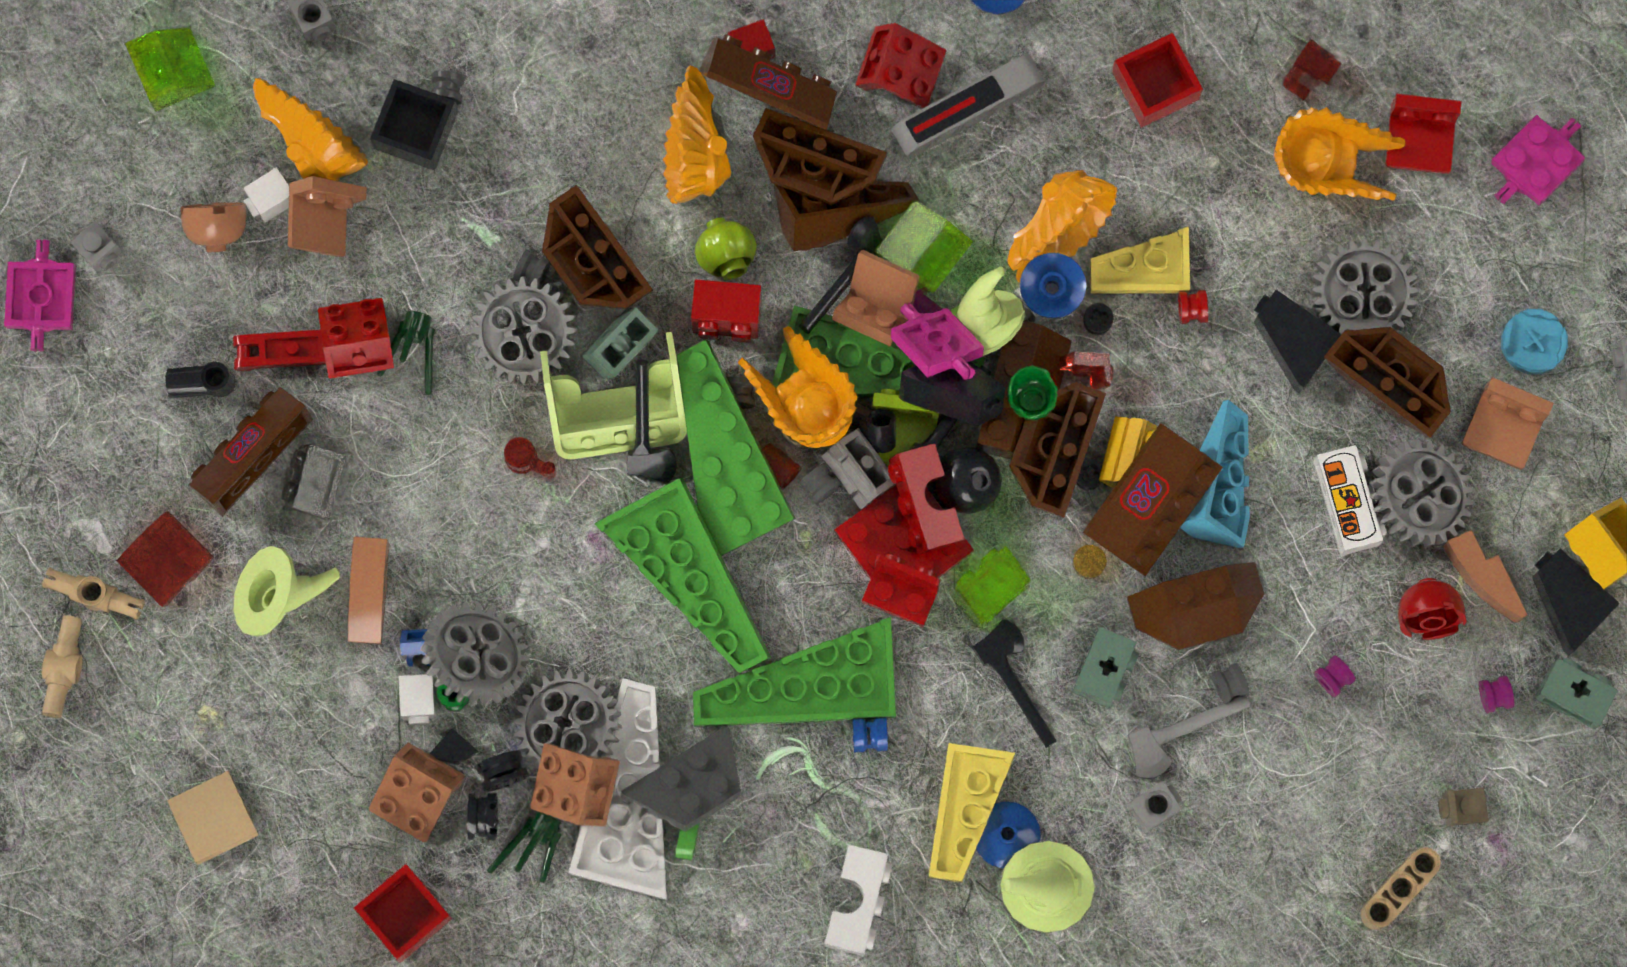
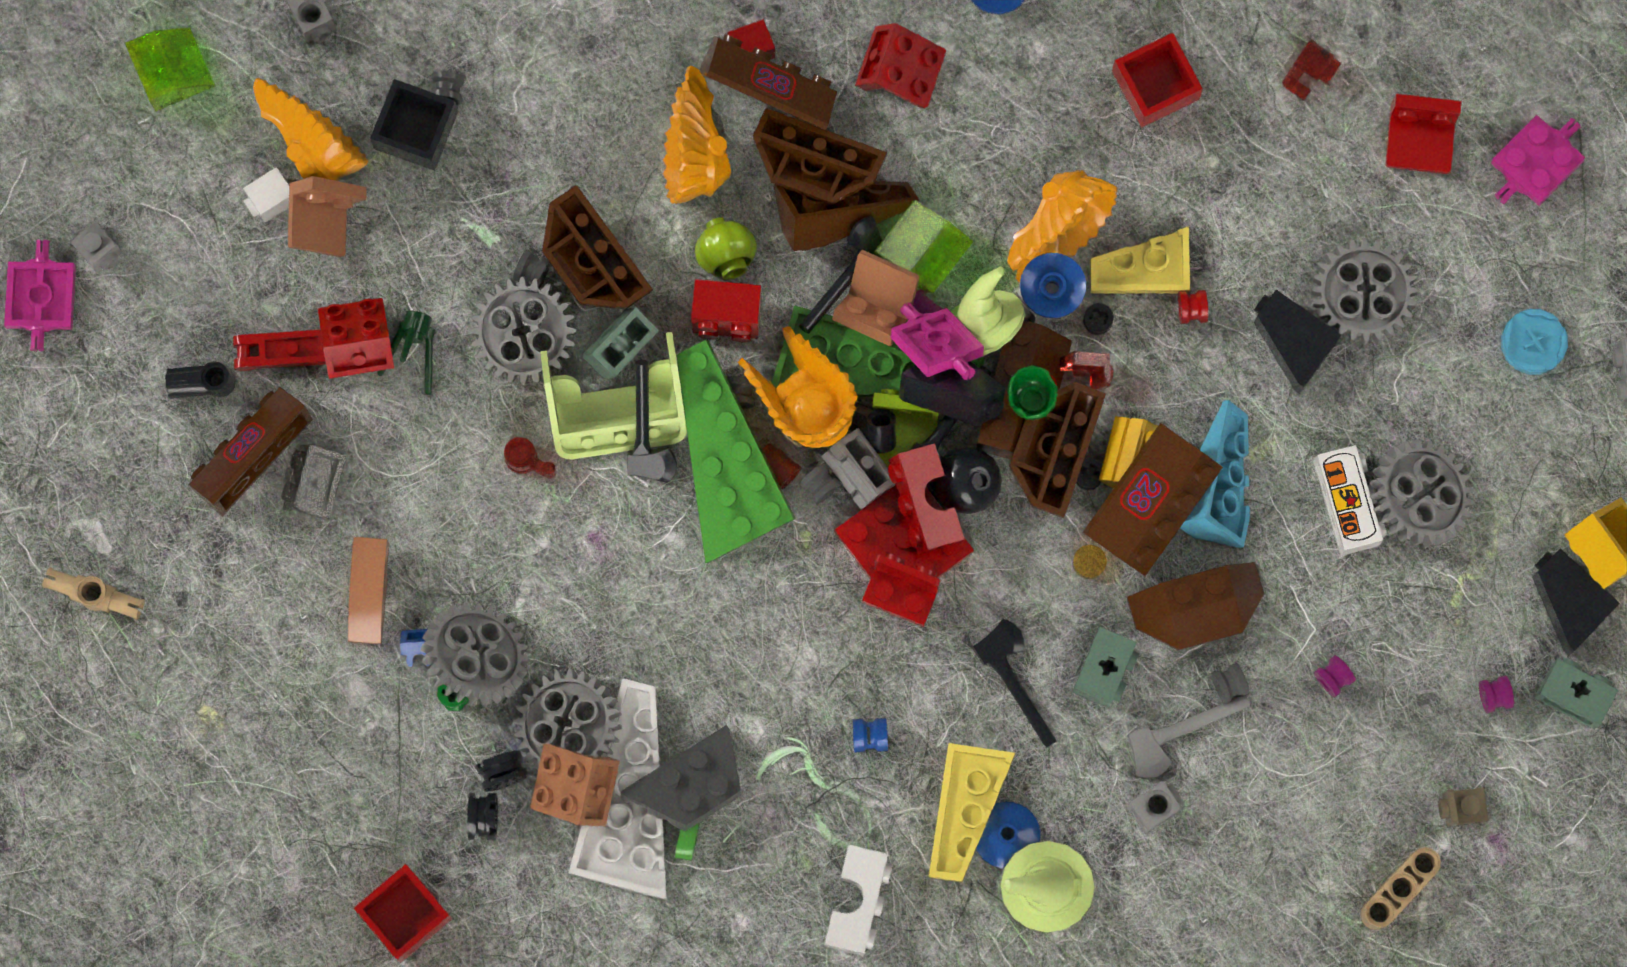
(62, 666): tan pin -> none
(165, 558): clear red slope -> none
(212, 817): tan slope -> none
(214, 224): nougat cylinder -> none
(271, 589): yellowish green piece -> none
(415, 791): nougat bracket -> none
(417, 699): white brick -> none
(453, 748): black tile -> none
(542, 829): dark green plant -> none
(682, 561): bright green wing -> none
(821, 683): bright green wing -> none
(968, 105): beam -> none
(991, 587): clear neon green slope -> none
(1321, 151): light orange piece -> none
(1393, 376): reddish brown wedge -> none
(1431, 609): red cylinder -> none
(1485, 576): nougat slope -> none
(1506, 423): nougat bracket -> none

